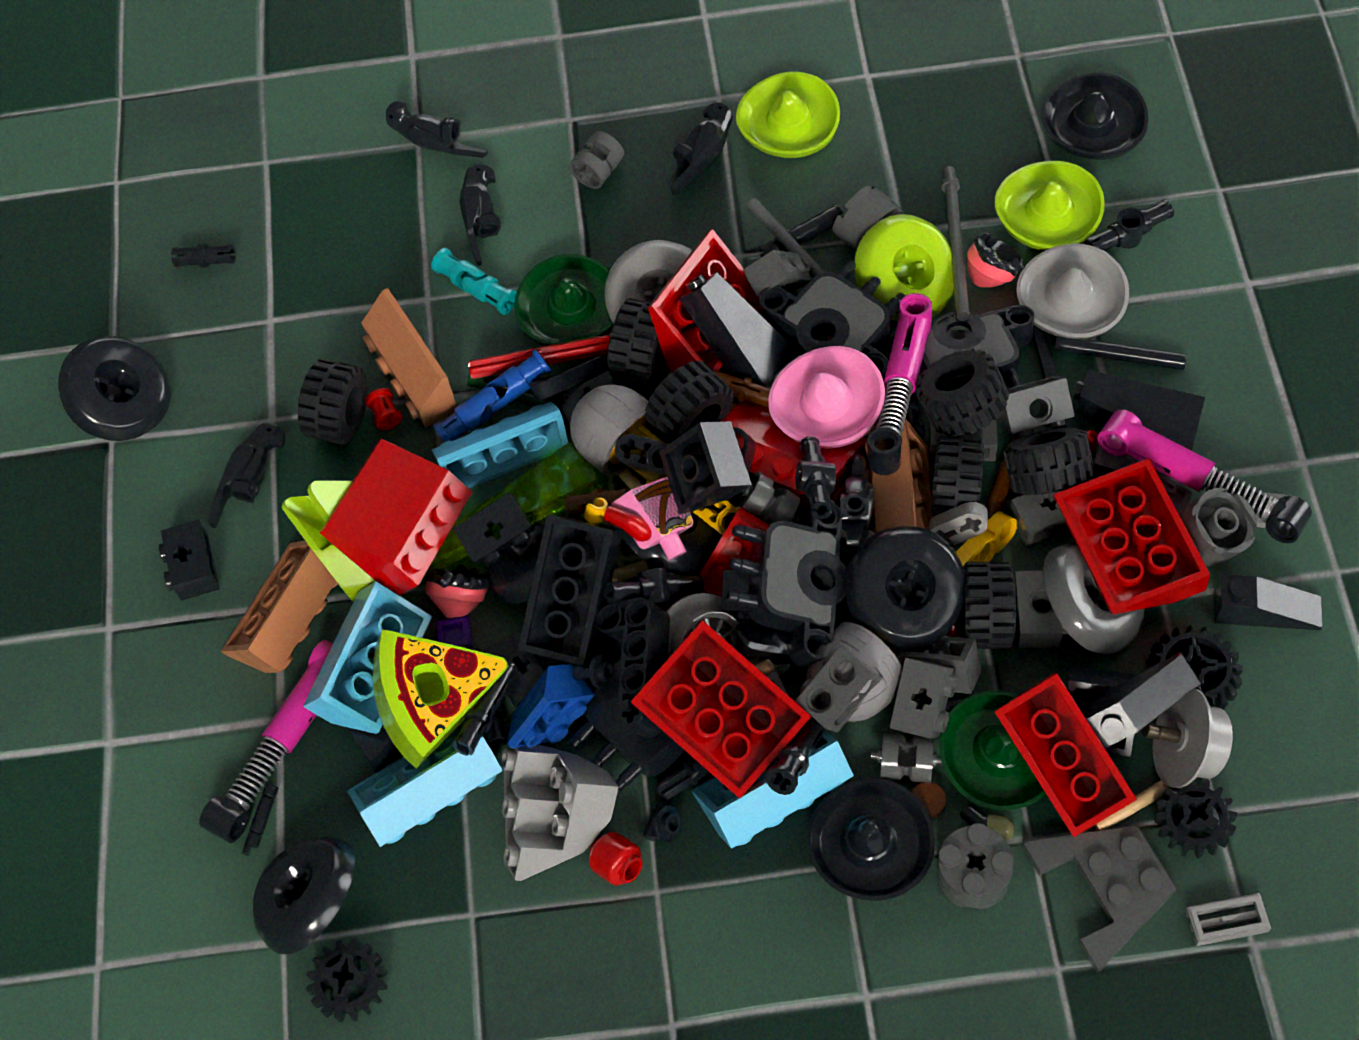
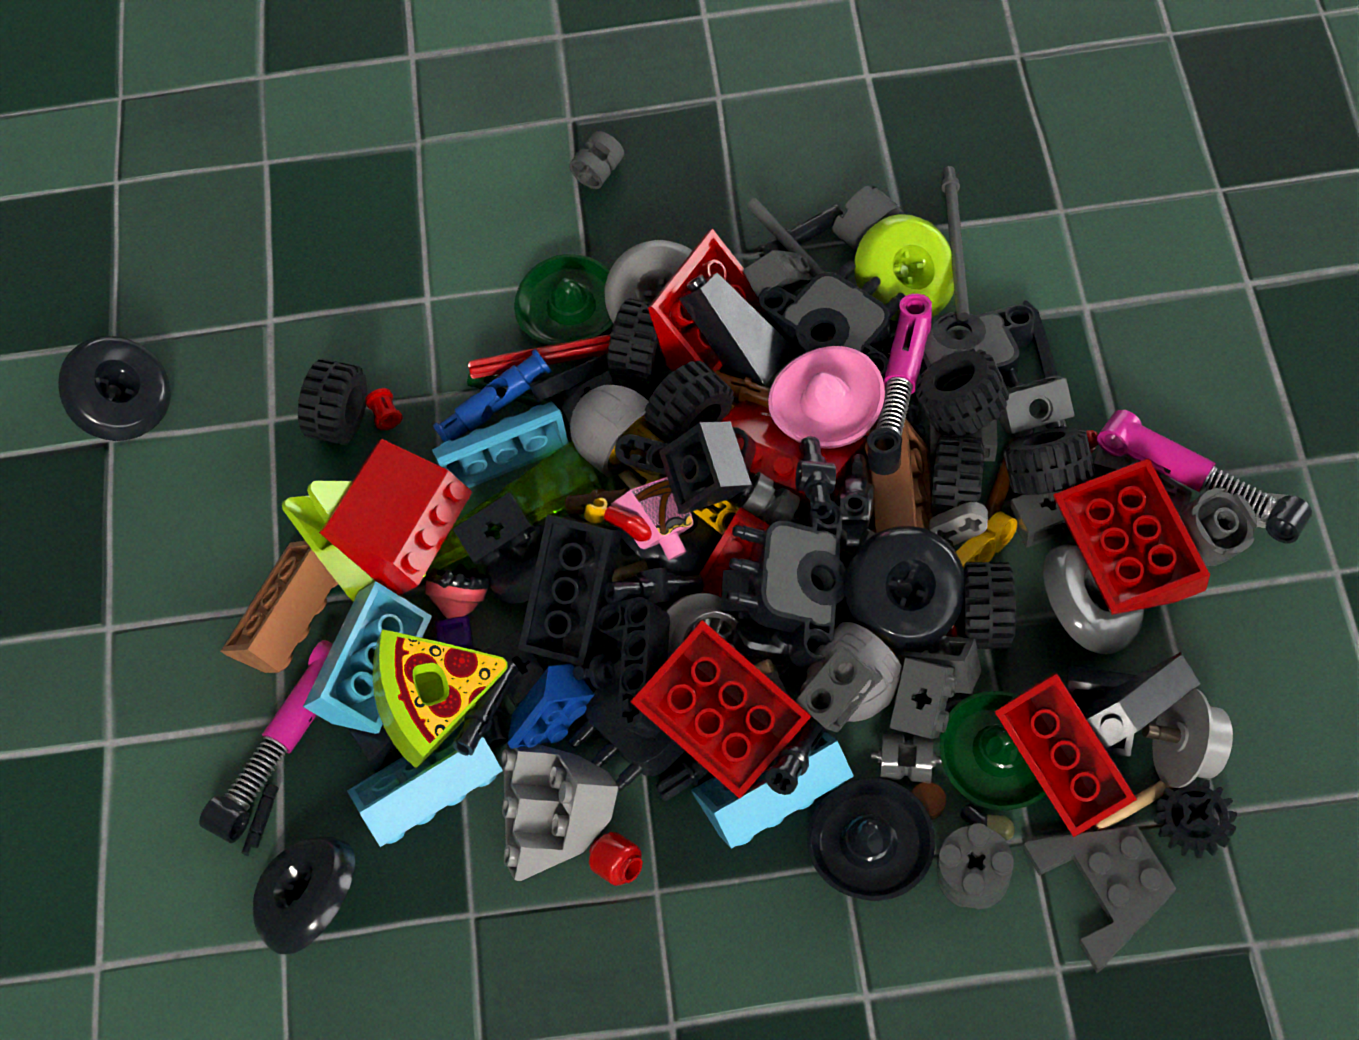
(188, 560): black brick -> none
(203, 255): black pin -> none
(246, 468): black animal -> none
(338, 966): black gear -> none
(407, 360): nougat slope -> none
(429, 131): black animal -> none
(473, 281): teal piece -> none
(478, 206): black animal -> none
(663, 823): black plate -> none
(702, 144): black animal -> none
(789, 115): lime hat -> none
(992, 261): hair -> none
(1034, 627): dark grey brick -> none
(1050, 204): lime hat -> none
(1074, 291): light grey hat -> none
(1095, 116): black hat -> none
(1121, 352): black piece -> none
(1130, 226): black pin -> none
(1158, 408): black slope -> none
(1197, 926): light grey tile -> none
(1219, 666): black gear -> none
(1265, 604): black slope -> none

